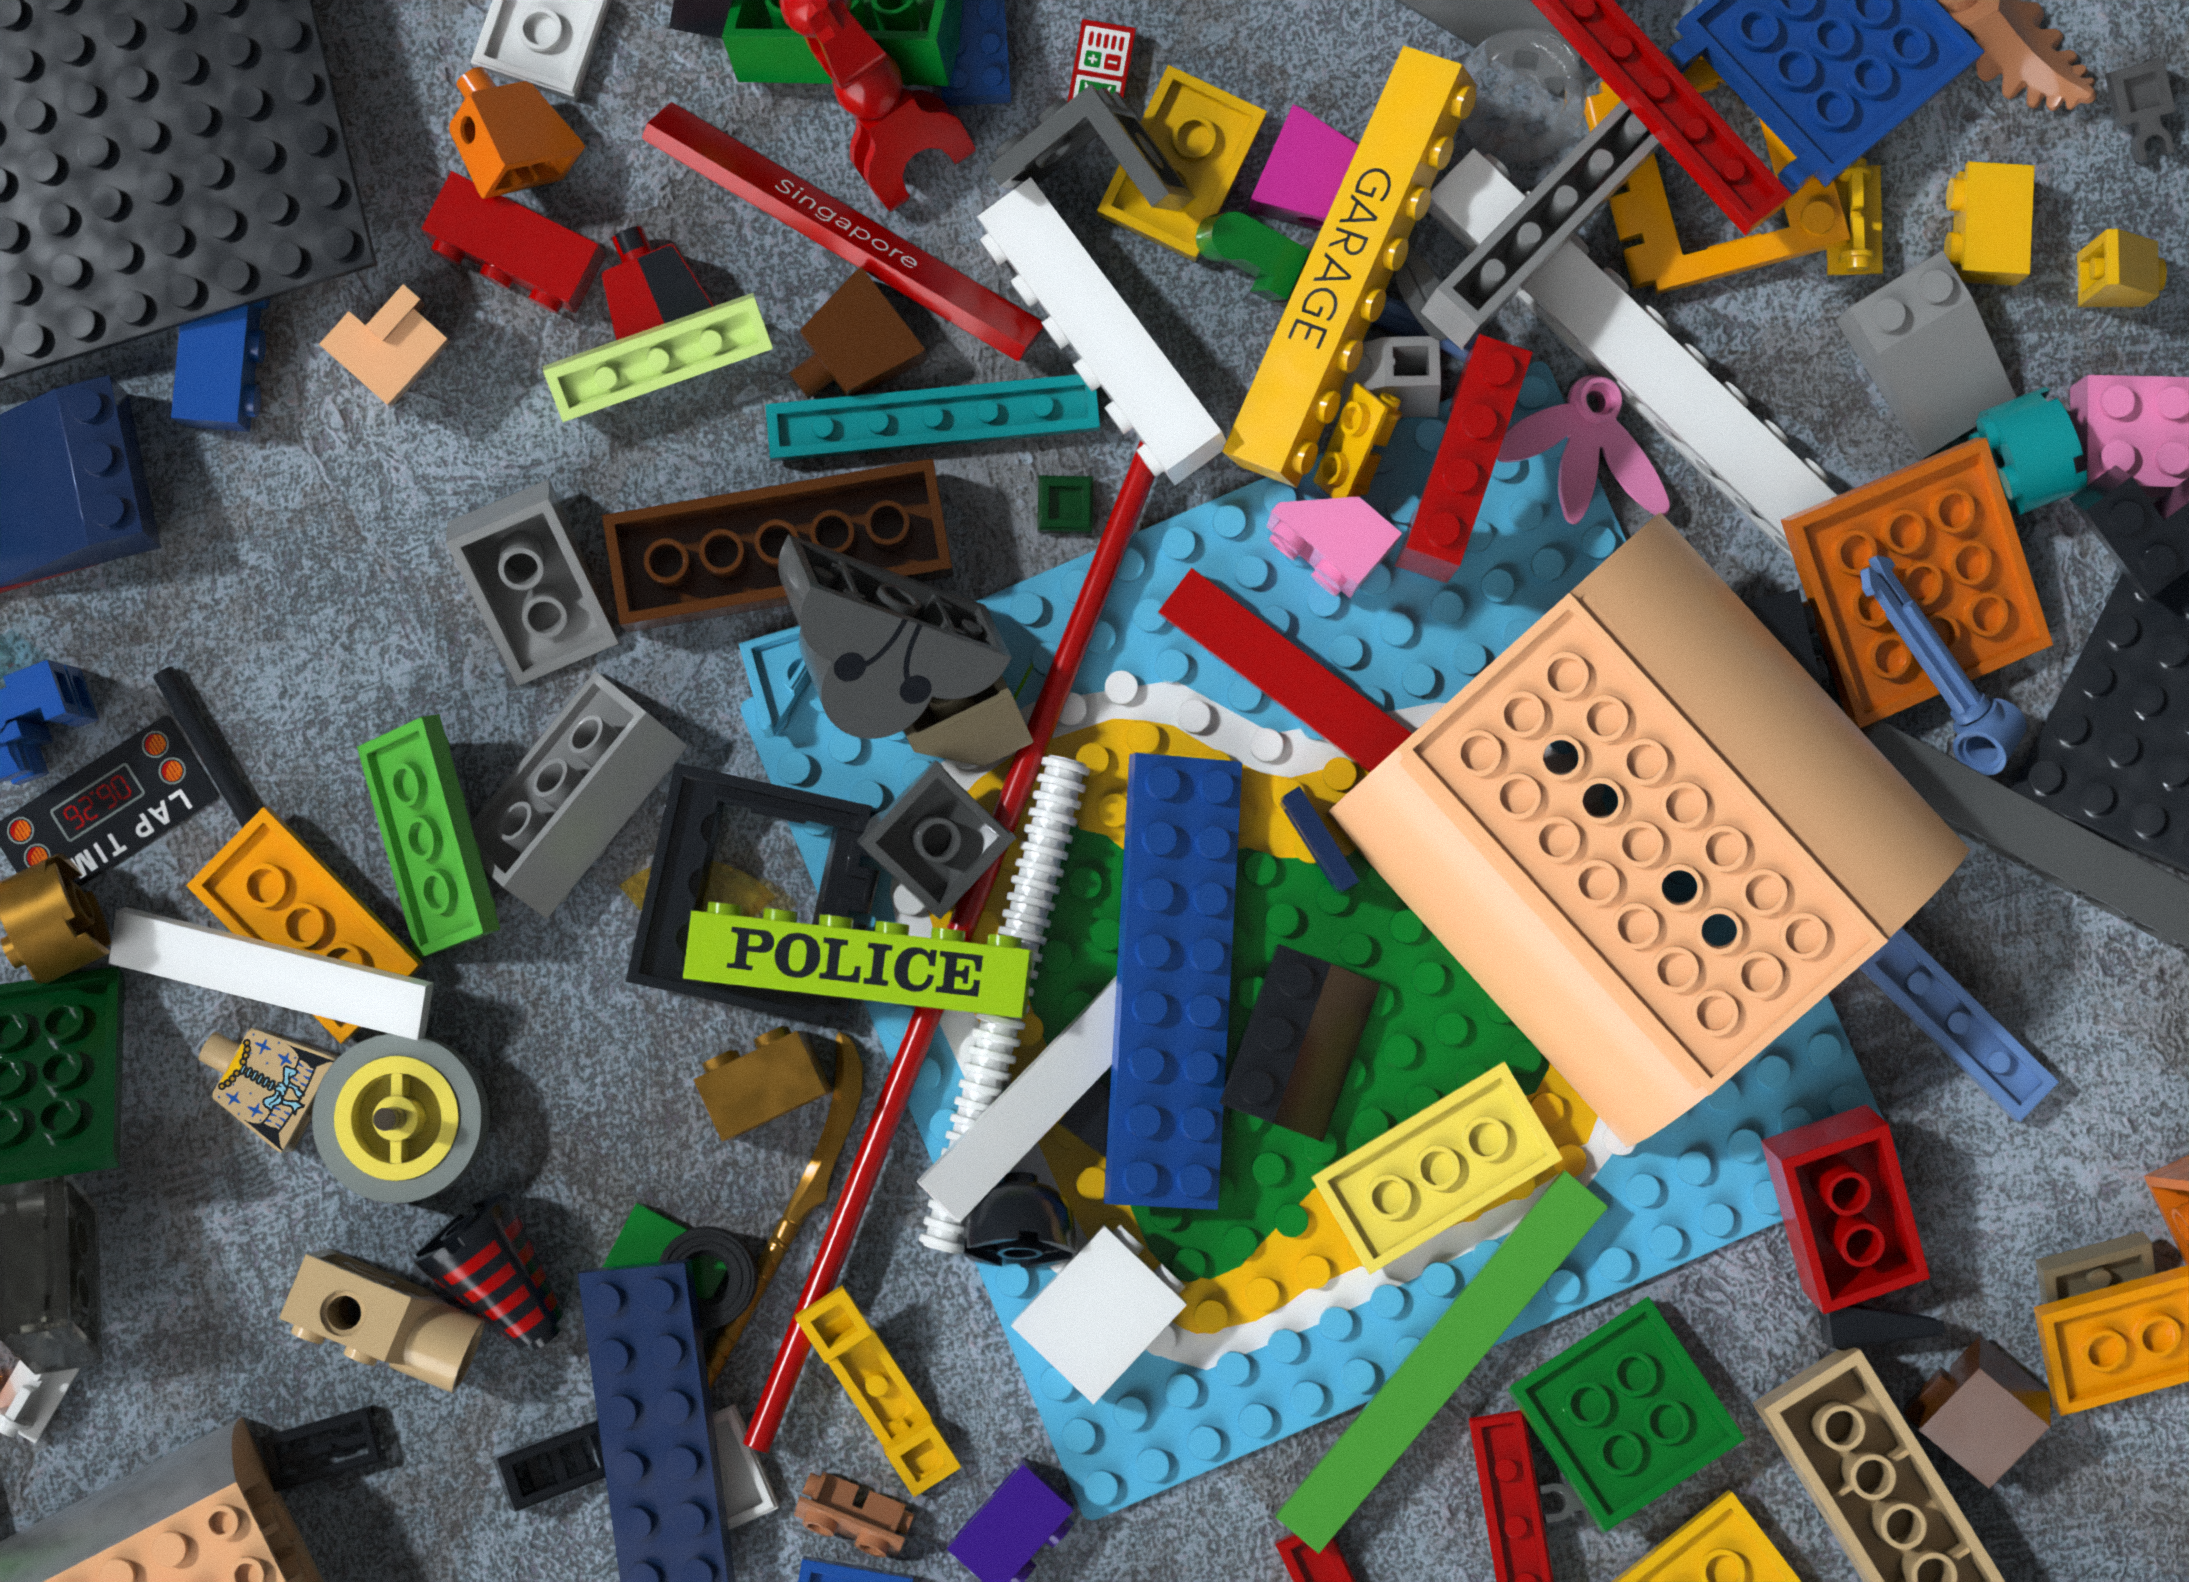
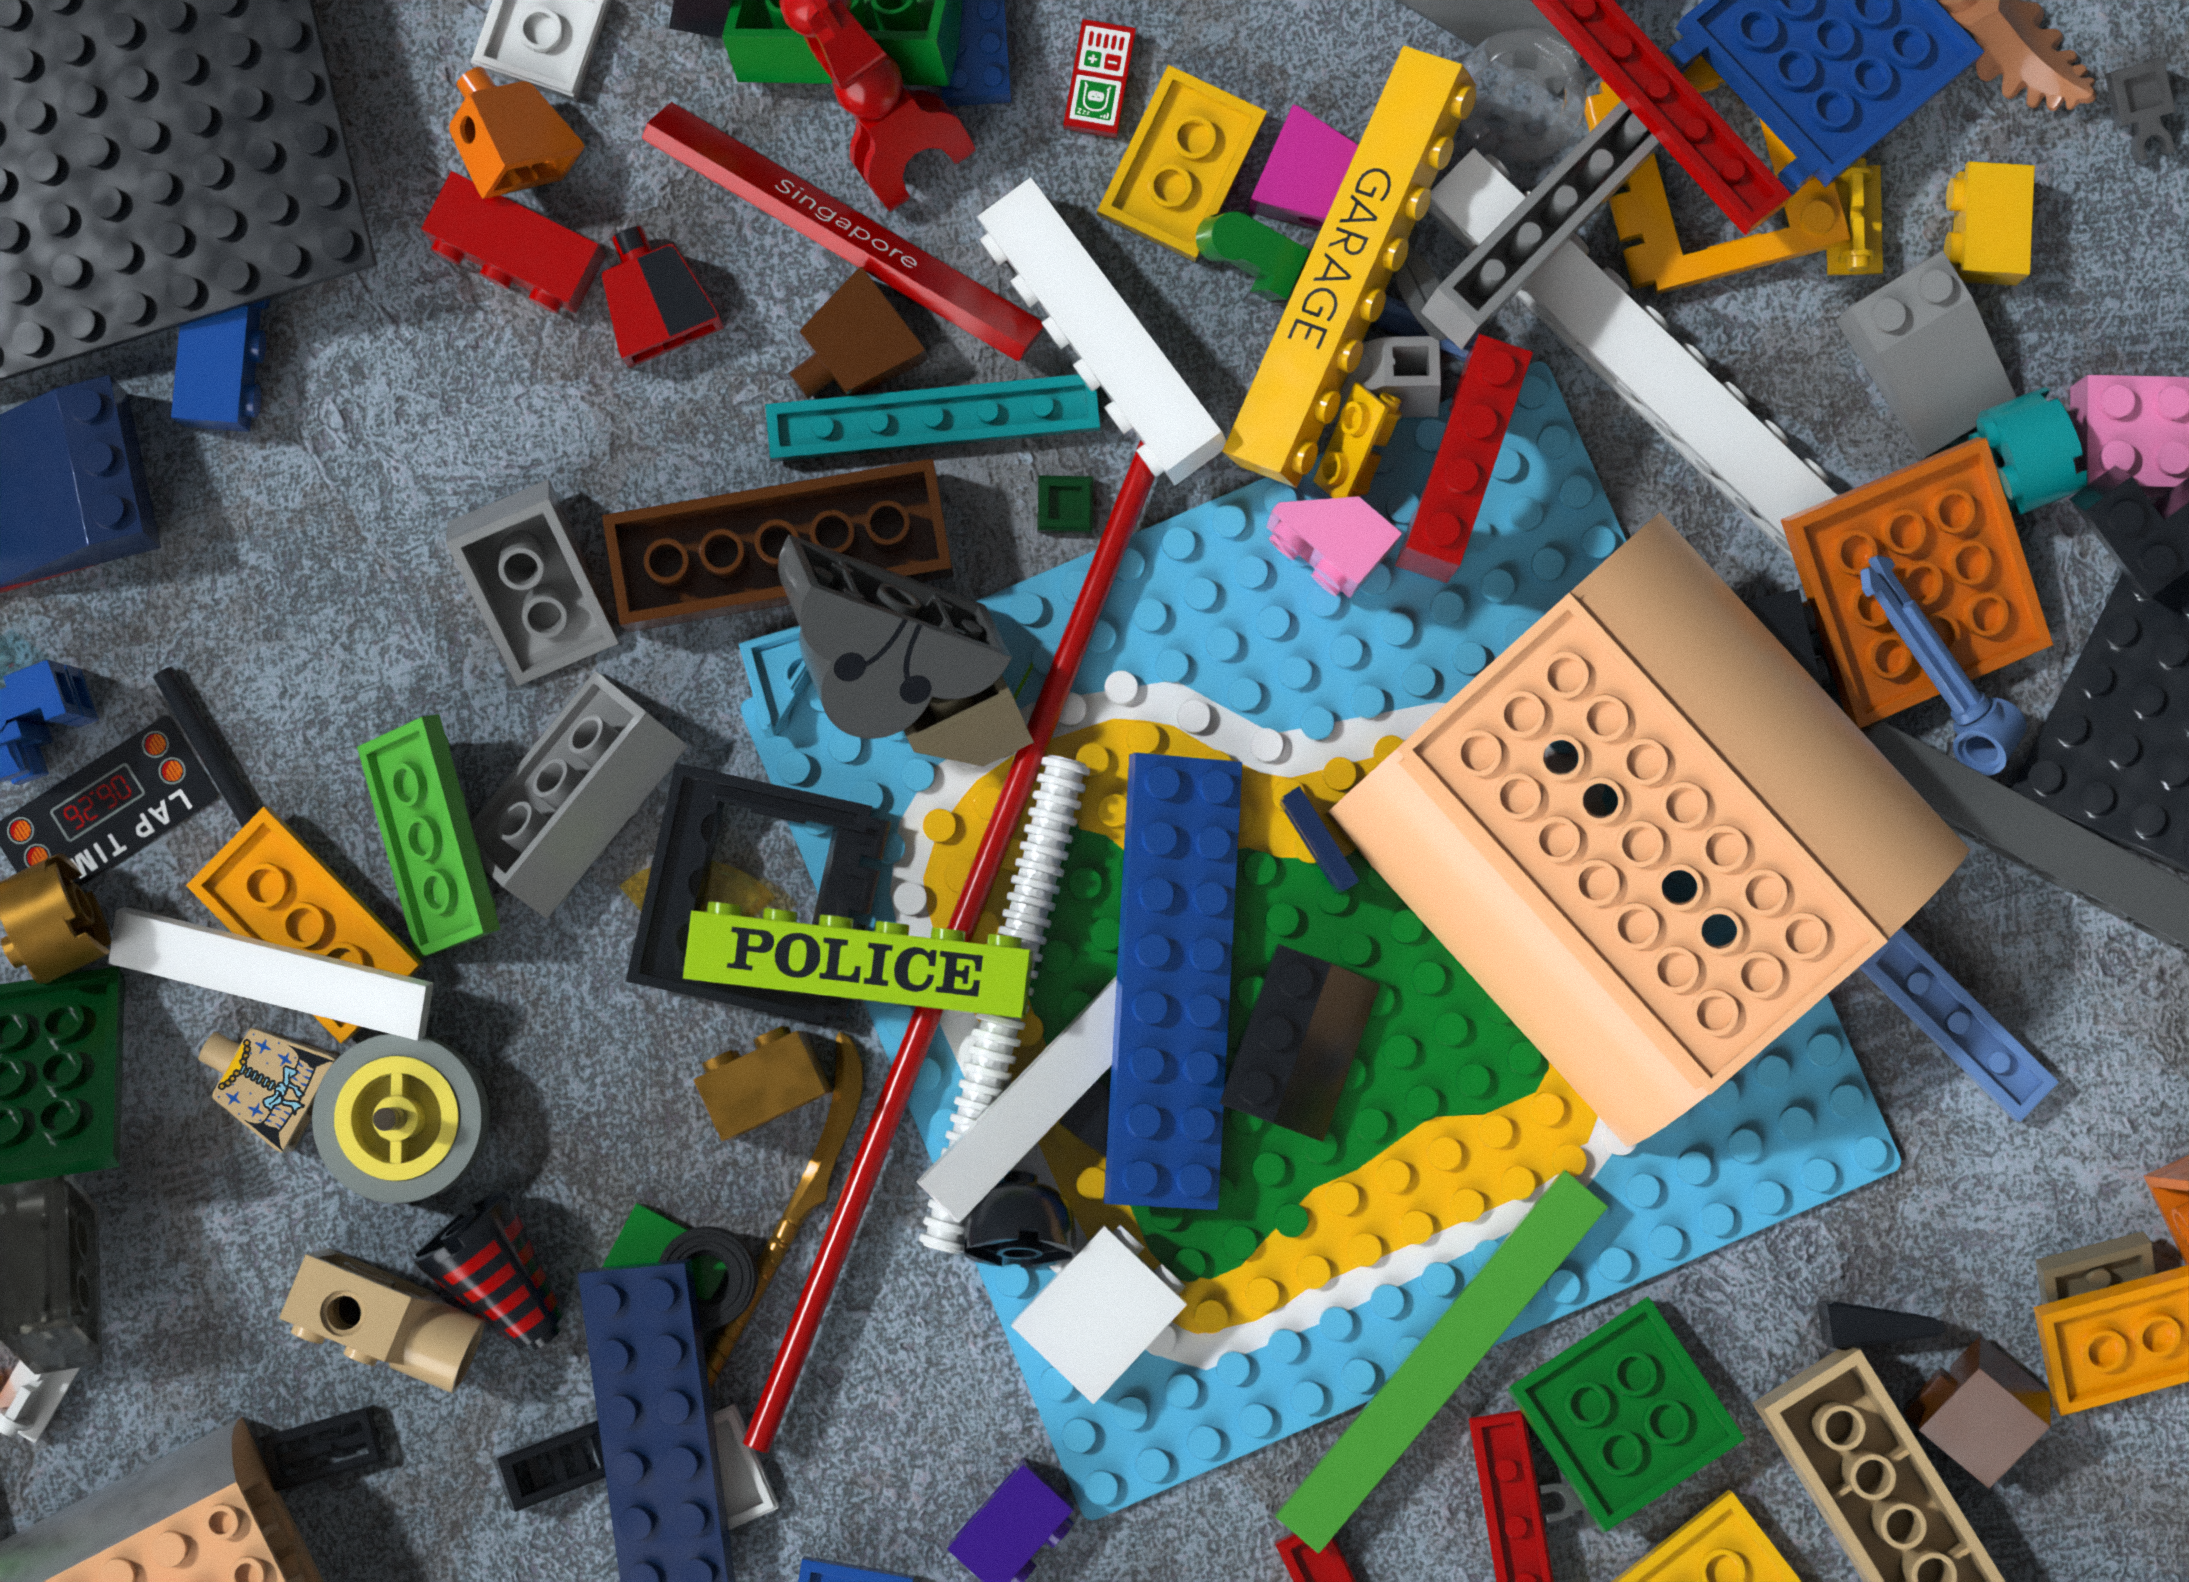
(390, 348): light nougat plate -> none
(657, 357): yellowish green fence -> none
(833, 1512): nougat hinge -> none
(879, 1389): yellow slope -> none
(935, 840): dark grey slope -> none
(1076, 123): dark grey bracket -> none
(1282, 671): red tile -> none
(1436, 1167): light yellow plate -> none
(1586, 435): bright pink plant -> none
(1845, 1208): red brick -> none
(2120, 270): yellow slope -> none

